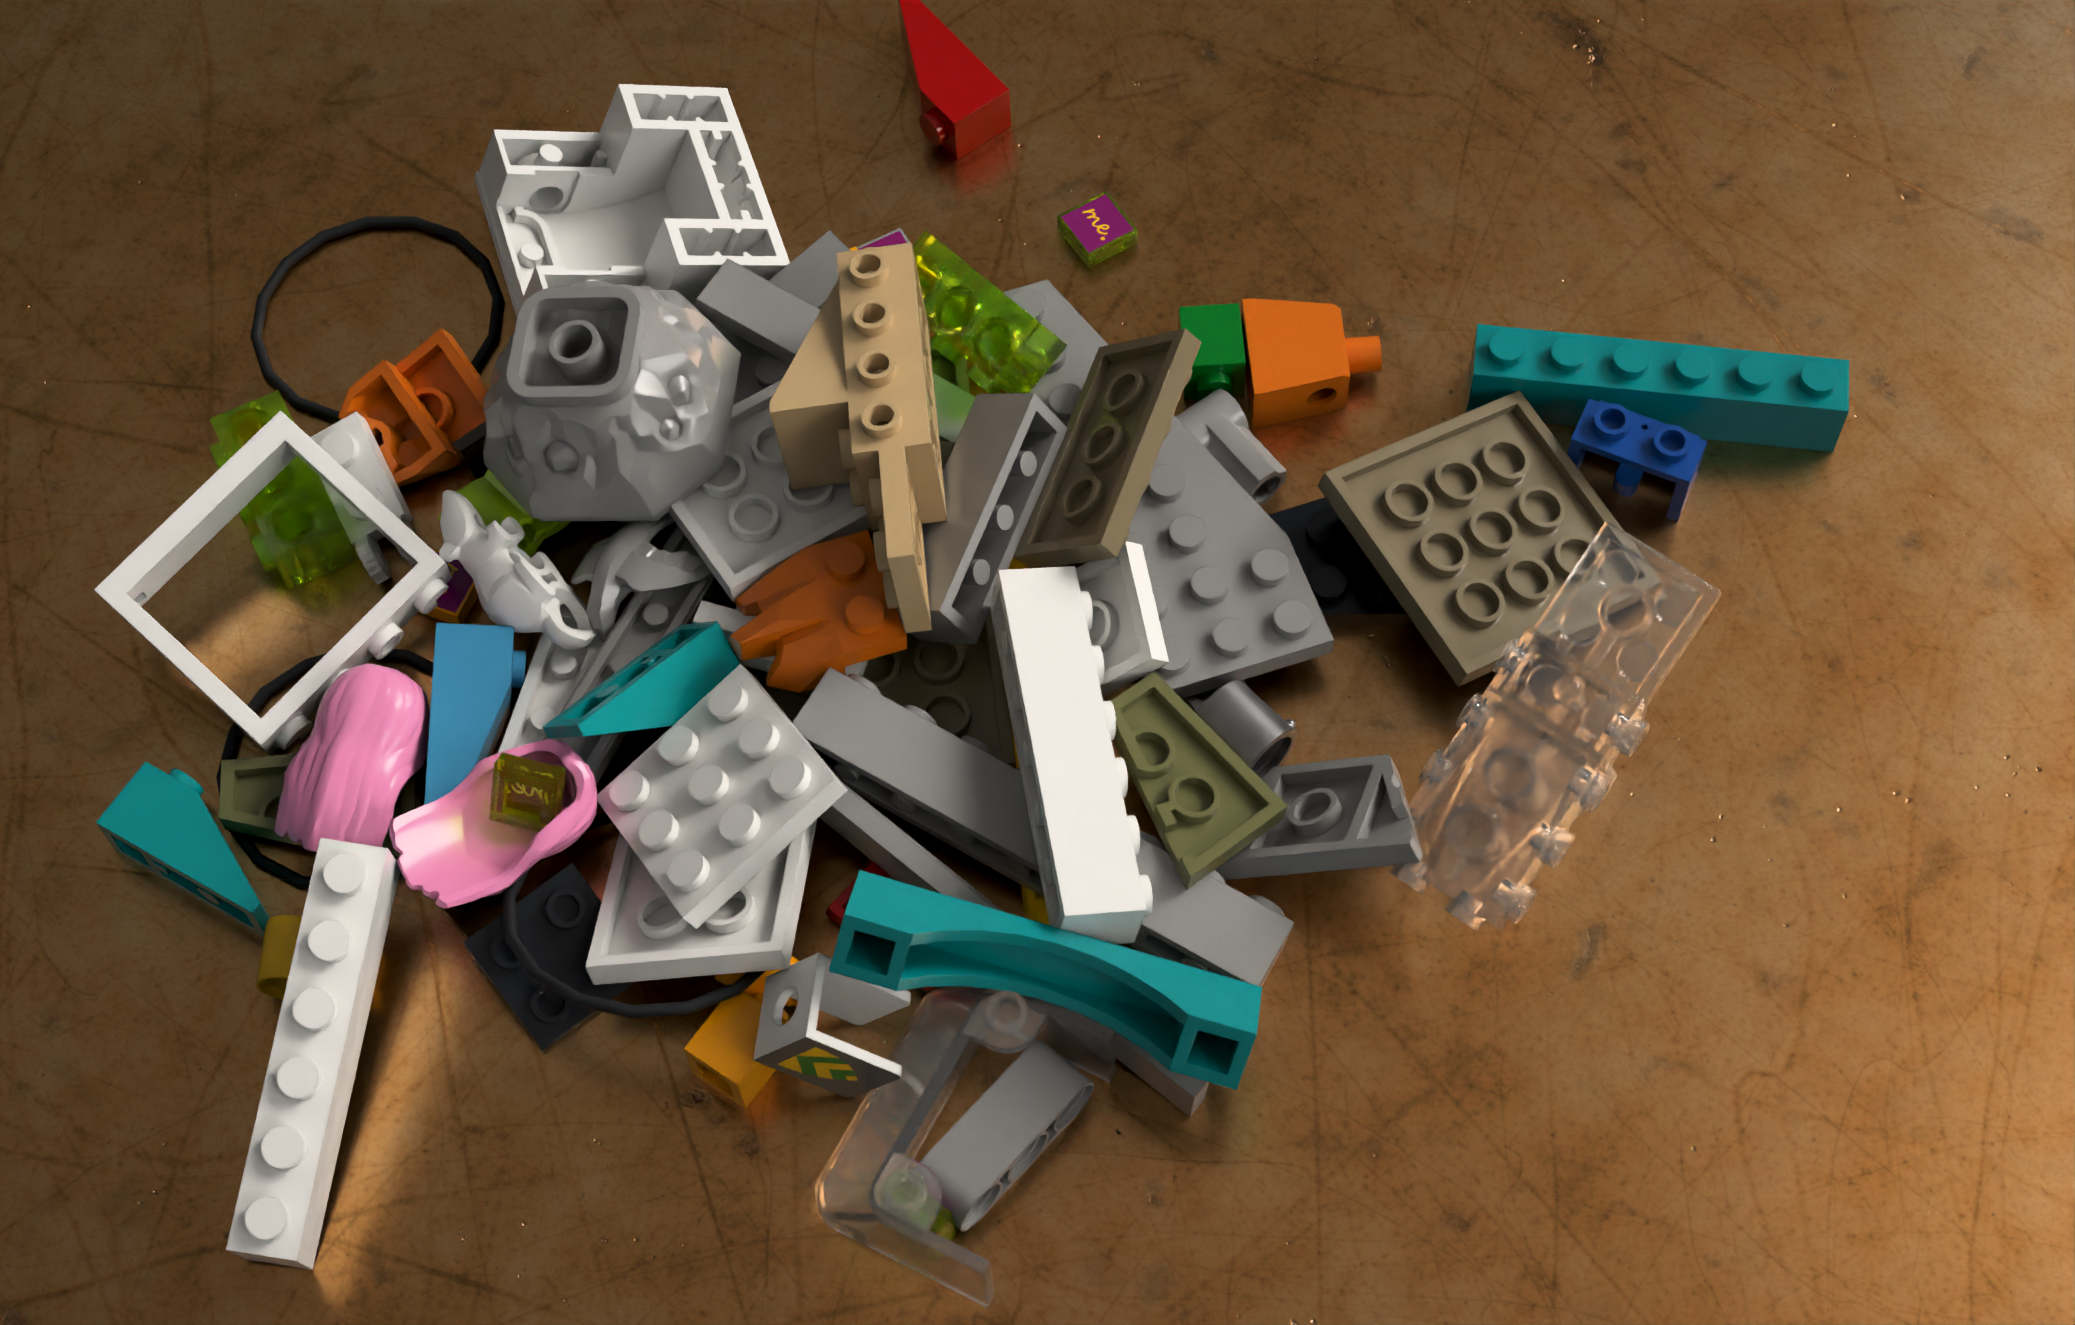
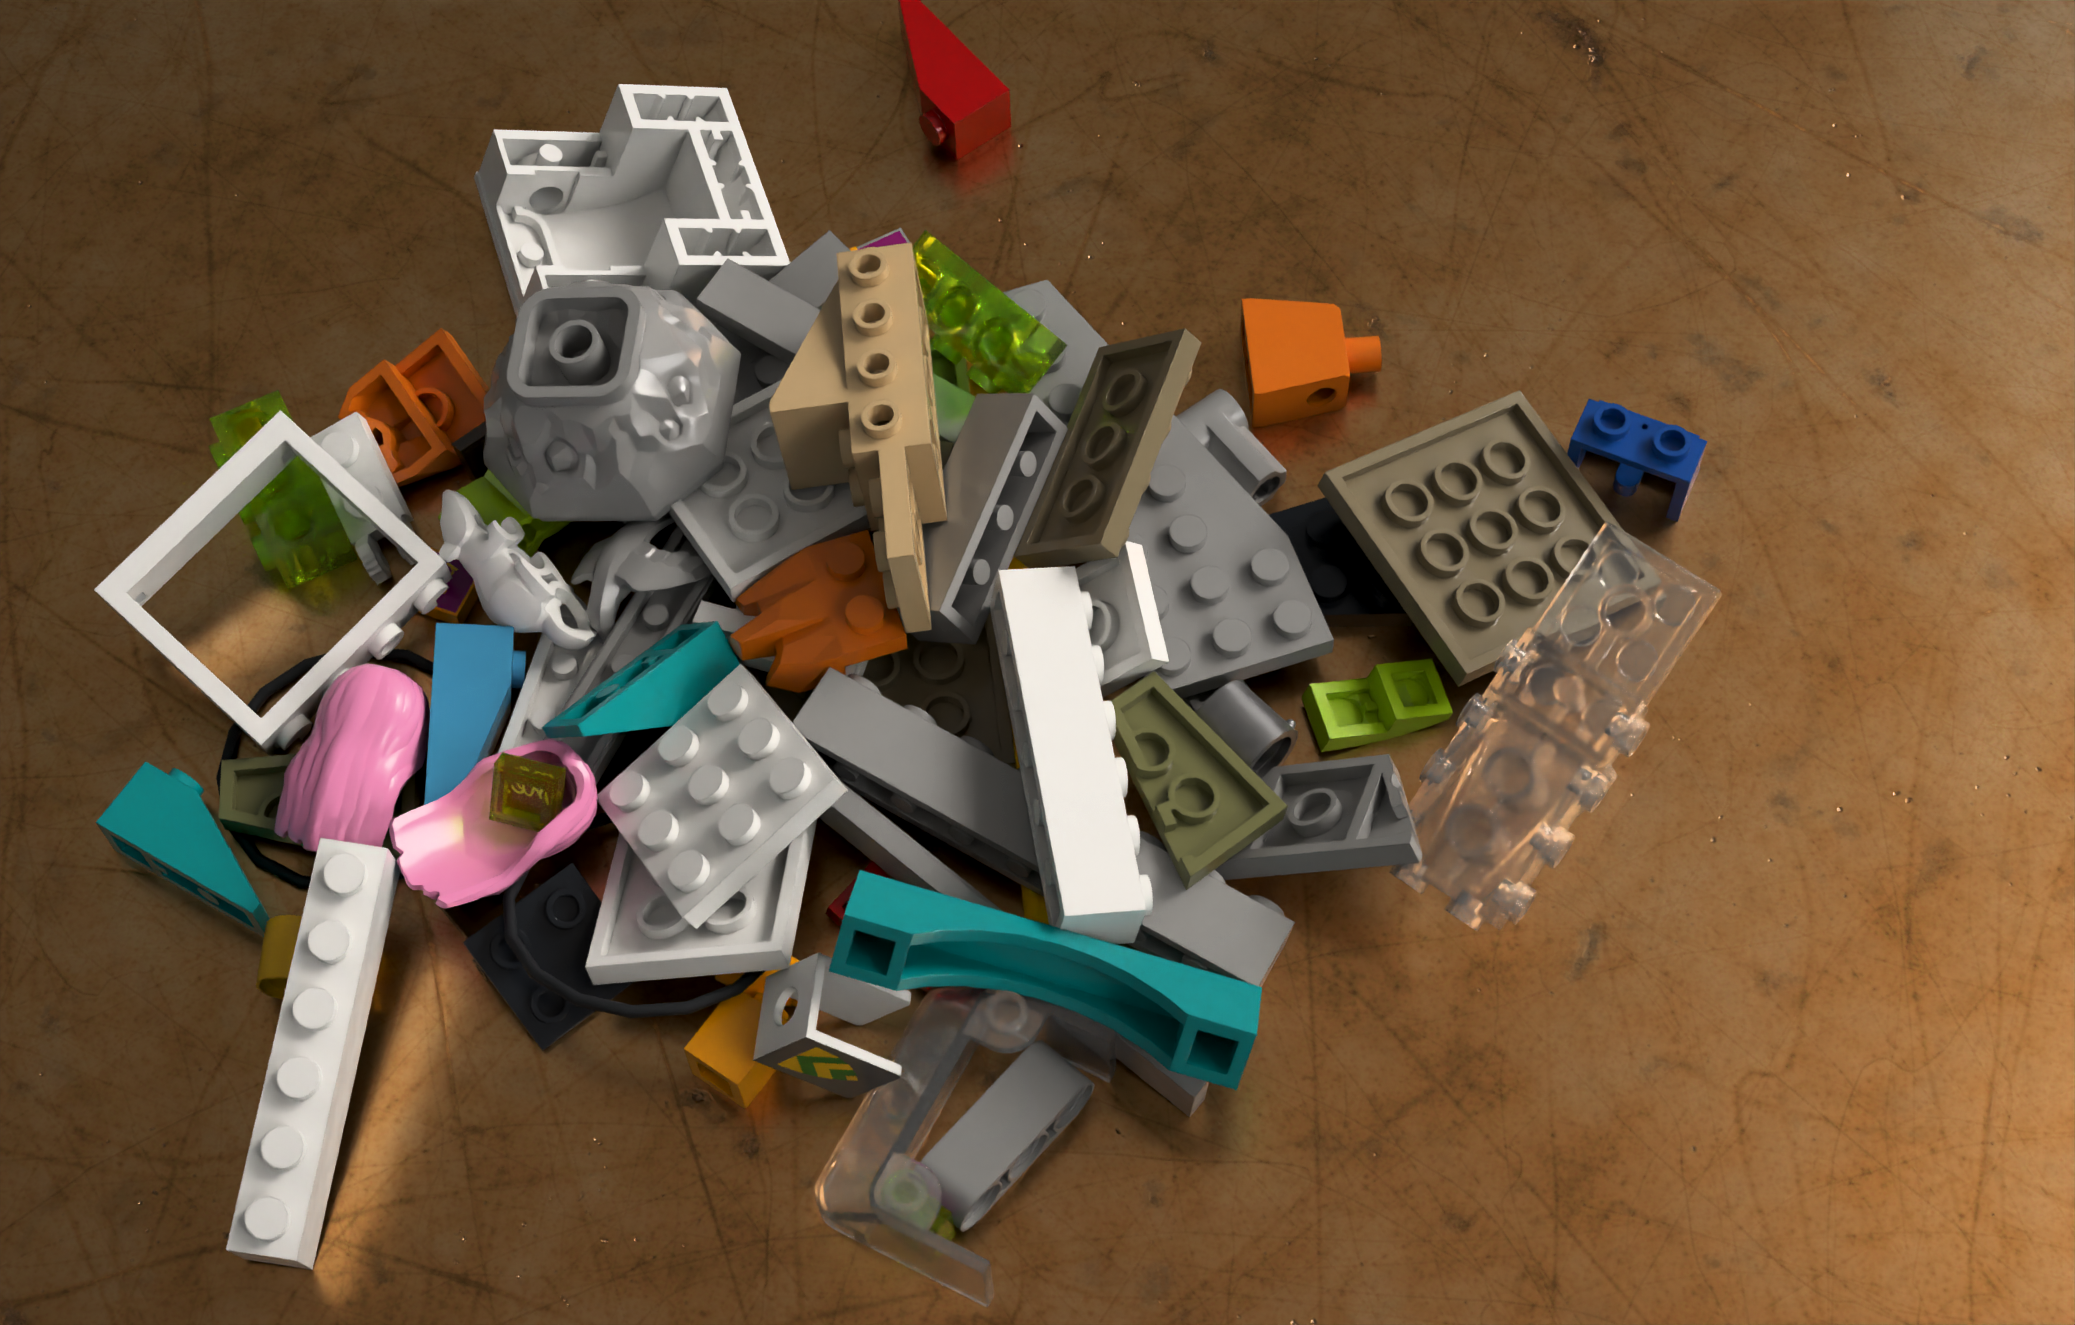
(344, 229): black piece -> none
(1097, 229): tile -> none
(1221, 354): green brick -> none
(1384, 705): none -> lime slope
(1696, 387): teal brick -> none

